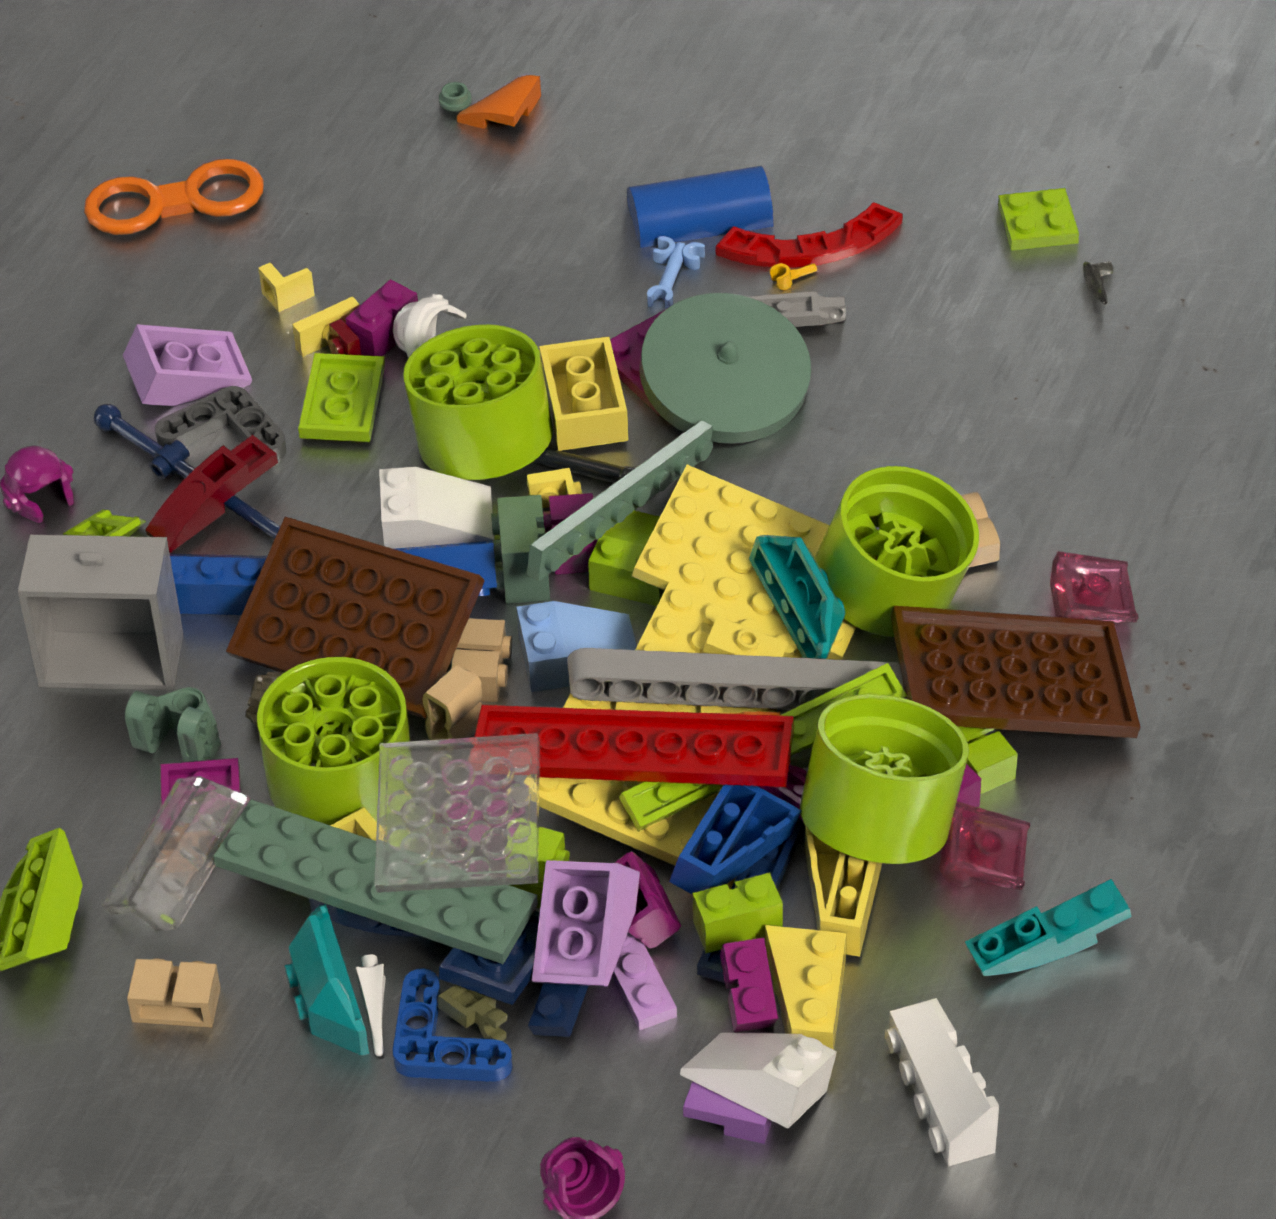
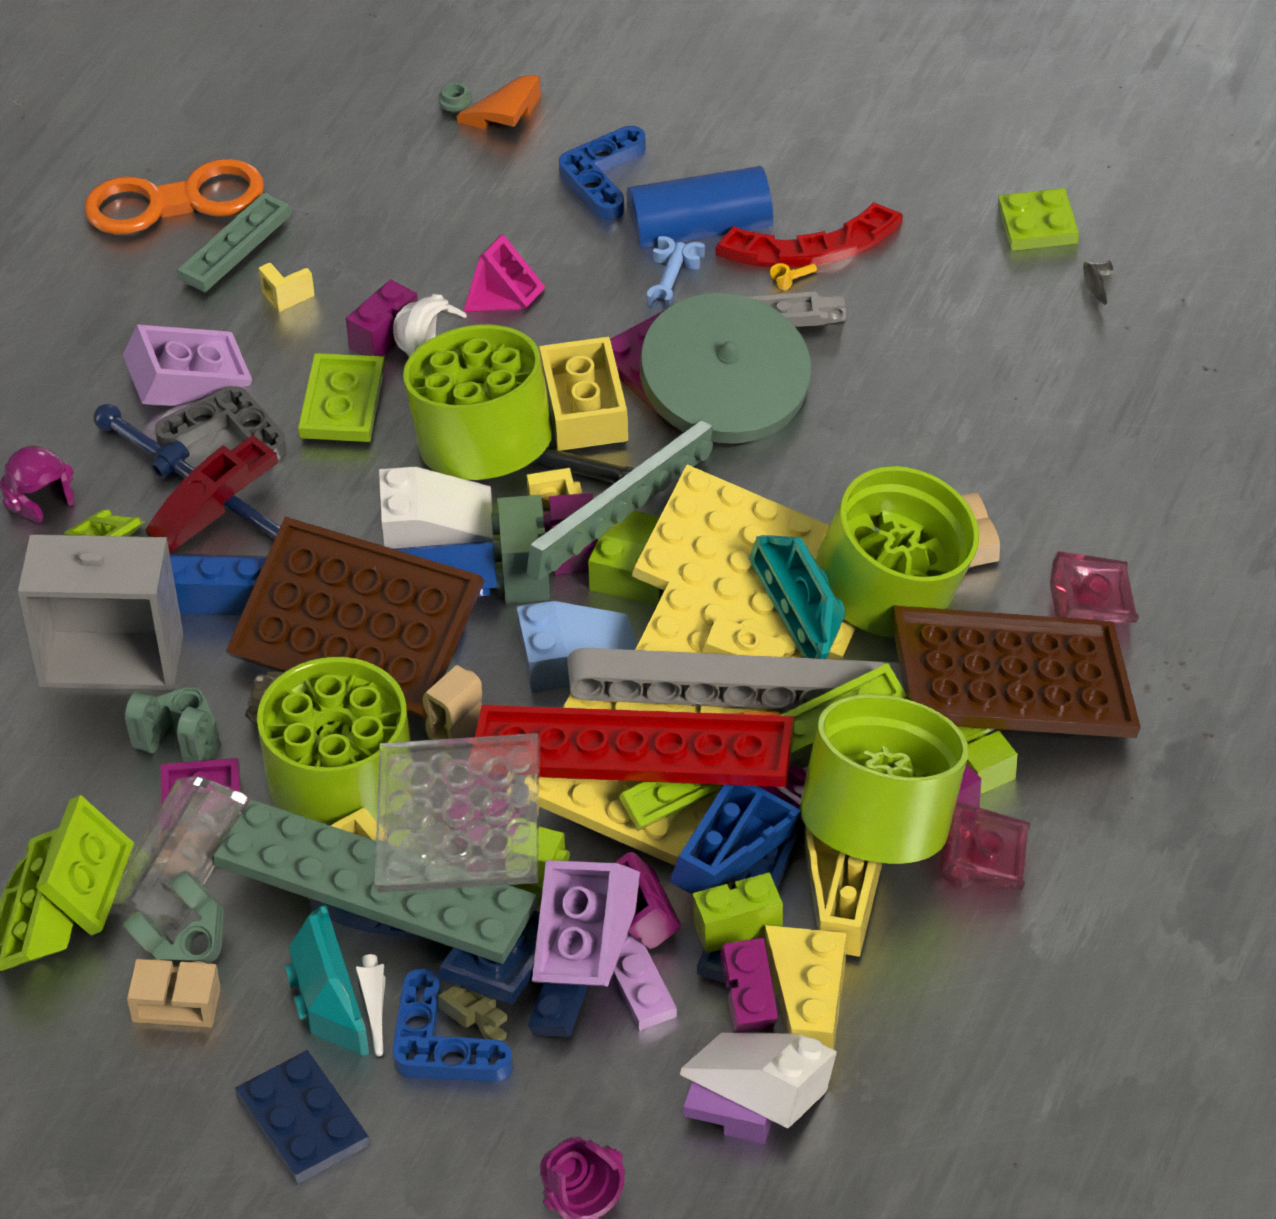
(85, 865): none -> lime plate
(198, 898): none -> sand green piece
(234, 242): none -> sand green plate
(302, 1117): none -> dark blue plate
(314, 331): light yellow plate -> none
(343, 339): dark red plate -> none
(483, 652): tan piece -> none
(502, 280): none -> dark pink slope
(623, 146): none -> blue beam
(945, 1088): white wedge -> none
(1051, 935): teal slope -> none

